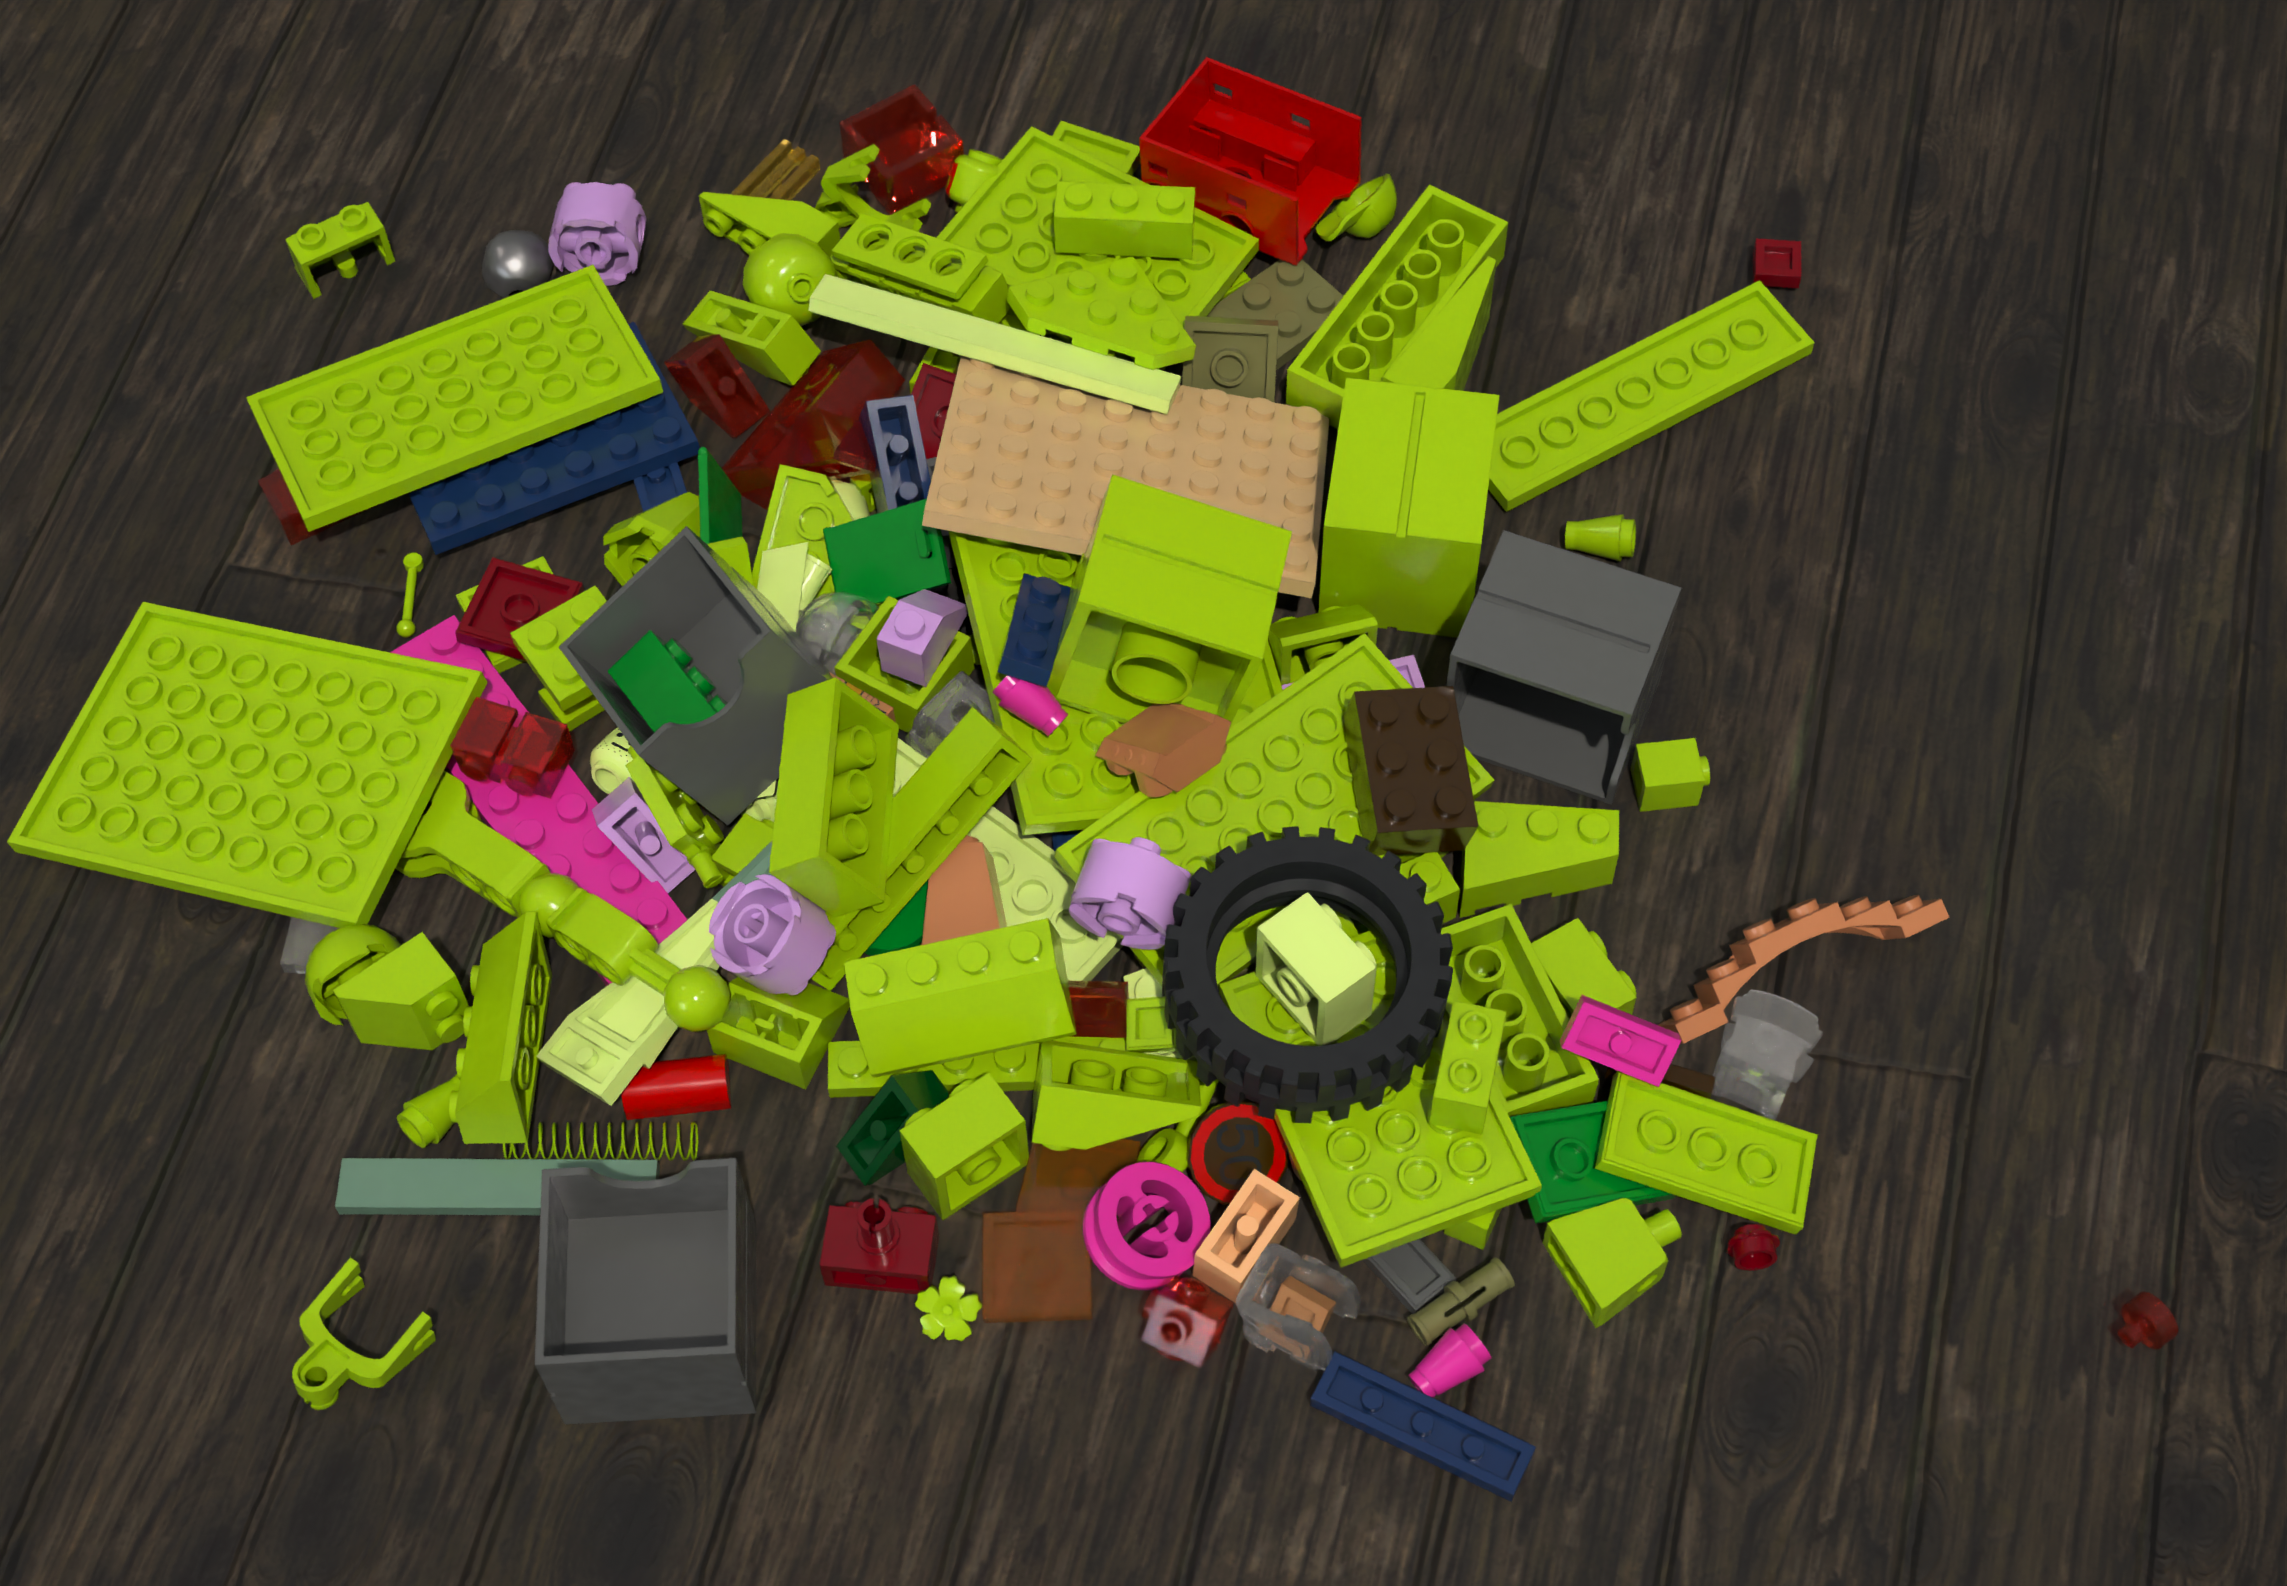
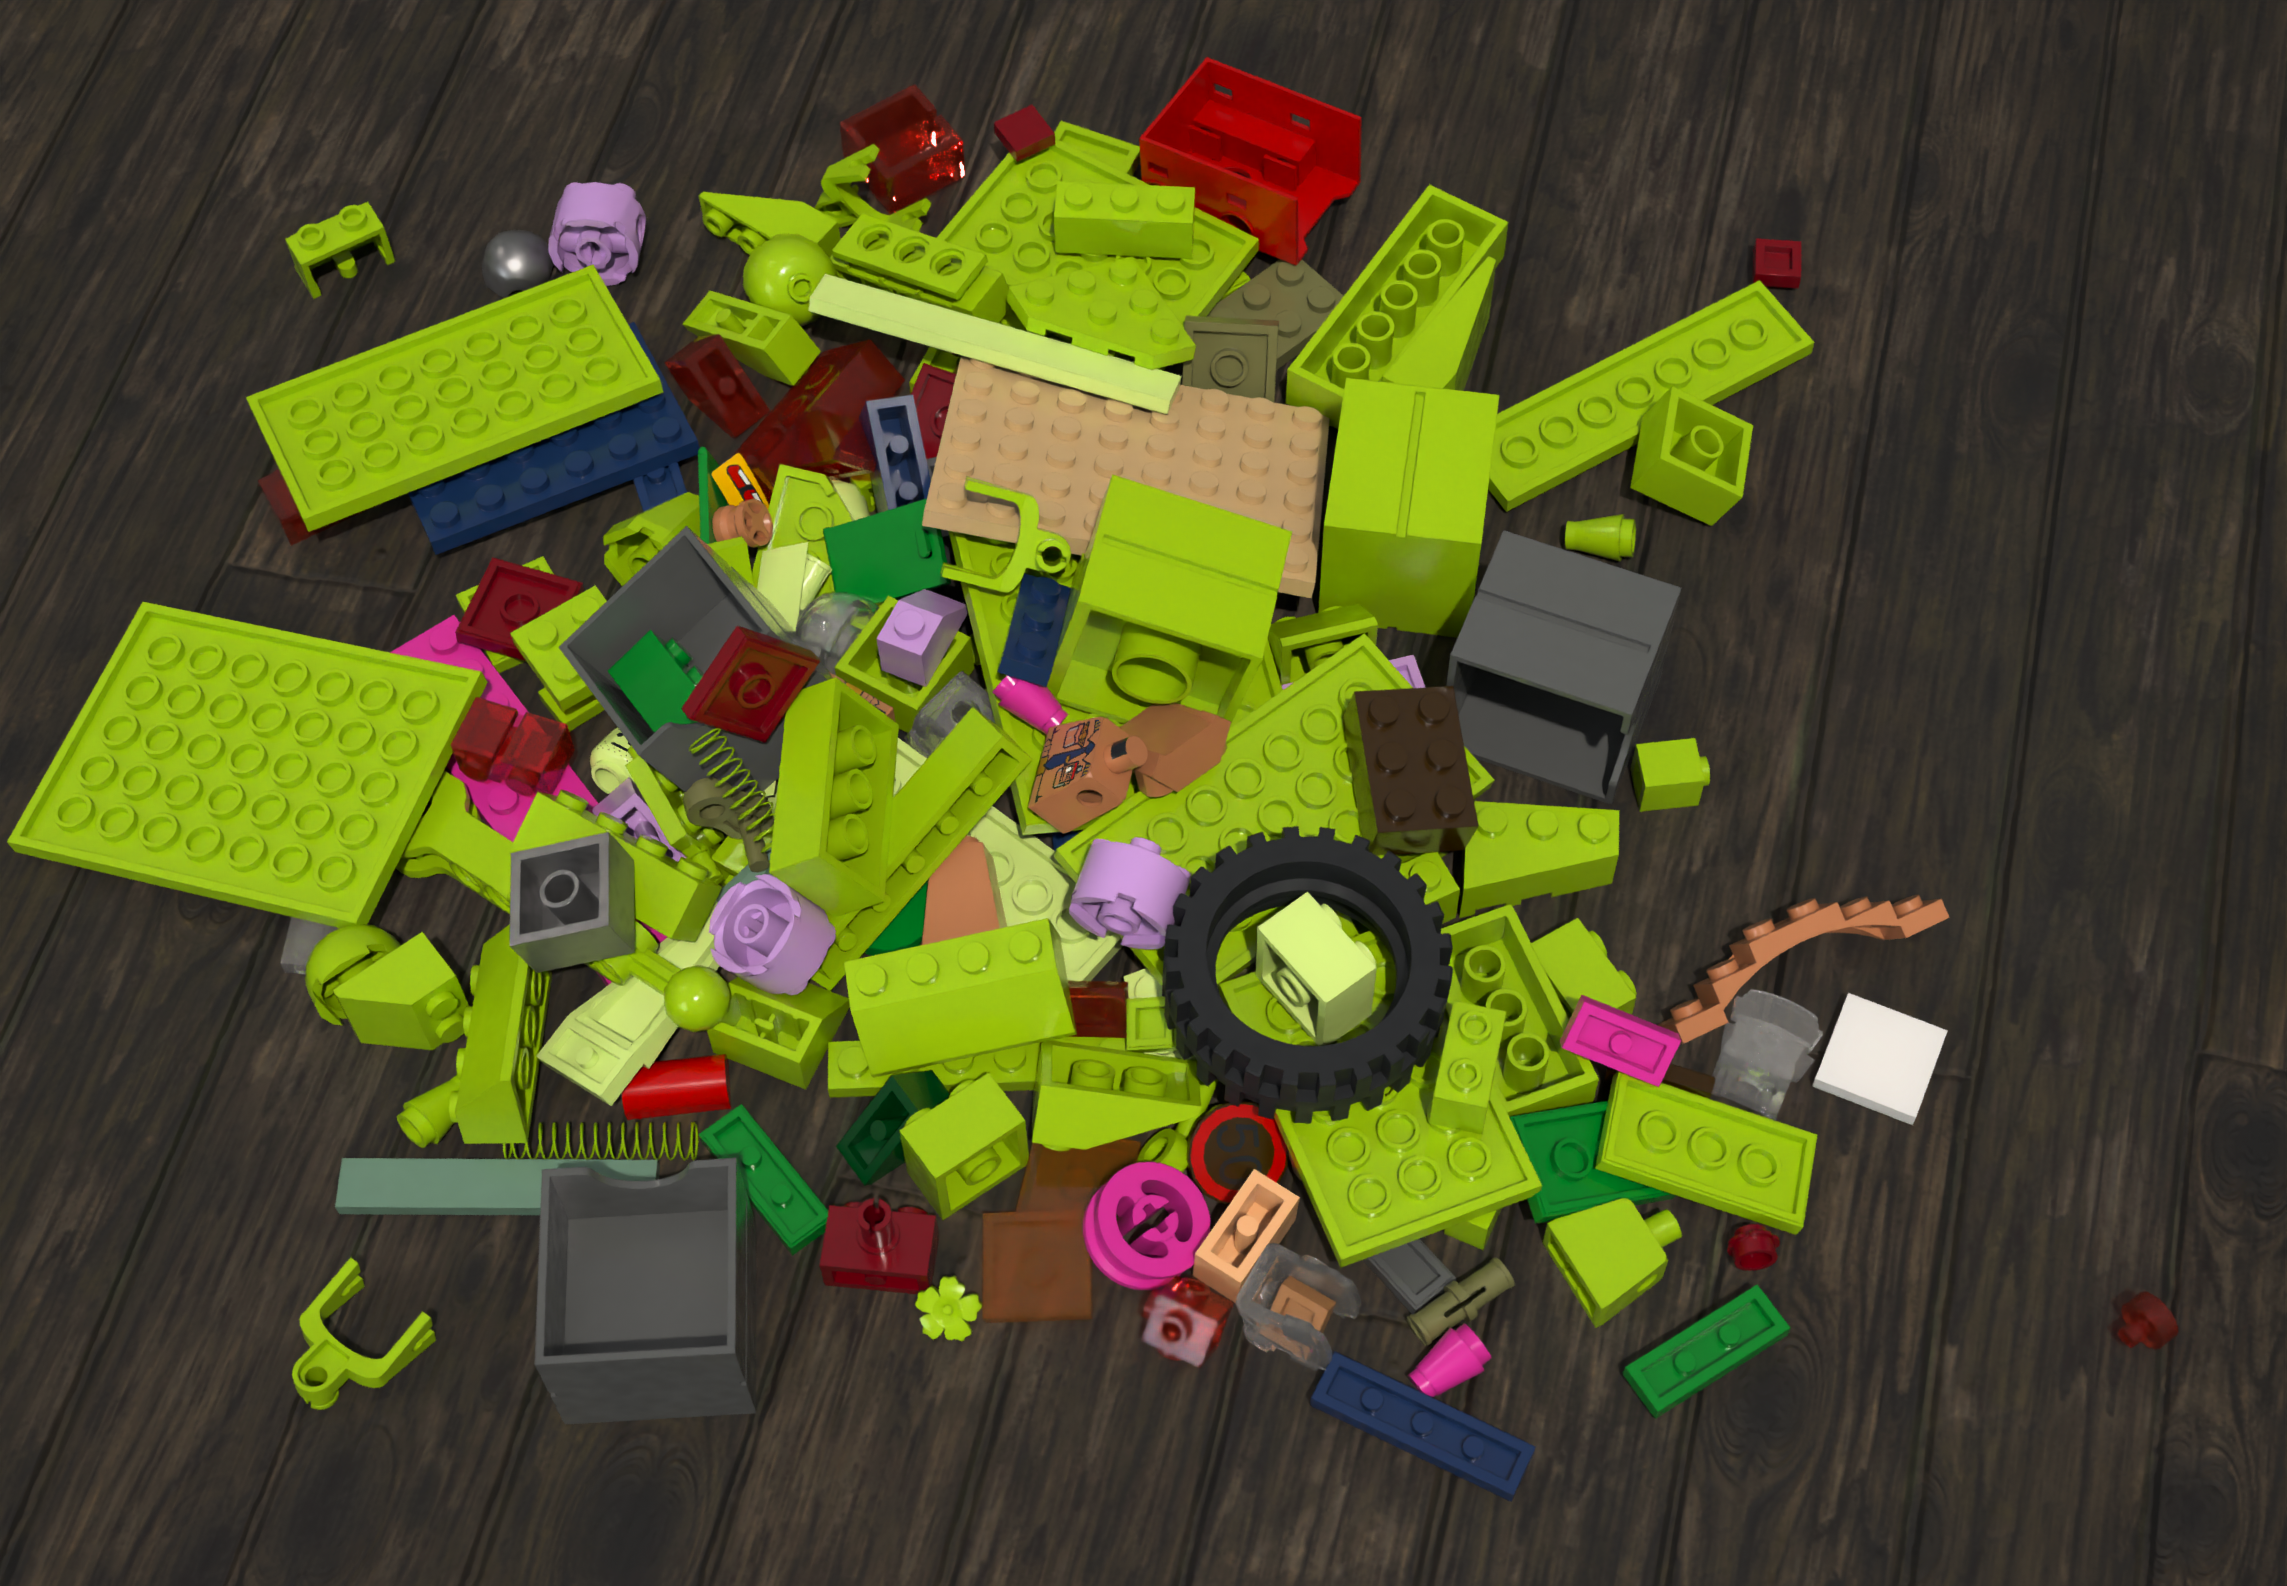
(413, 564): lime hinge -> none
(572, 902): none -> flat silver brick
(667, 893): none -> lime brick
(707, 808): none -> olive piece
(713, 738): none -> lime piece
(738, 481): none -> yellow sticker
(746, 520): none -> nougat wheel
(750, 684): none -> dark red tile
(769, 1179): none -> green tile
(774, 168): clear yellow tile -> none
(969, 174): lime head -> none
(1024, 133): none -> dark red tile
(1028, 547): none -> lime piece
(1084, 771): none -> nougat torso
(1364, 212): lime cap -> none
(1692, 456): none -> lime brick
(1706, 1351): none -> green plate
(1880, 1058): none -> white tile

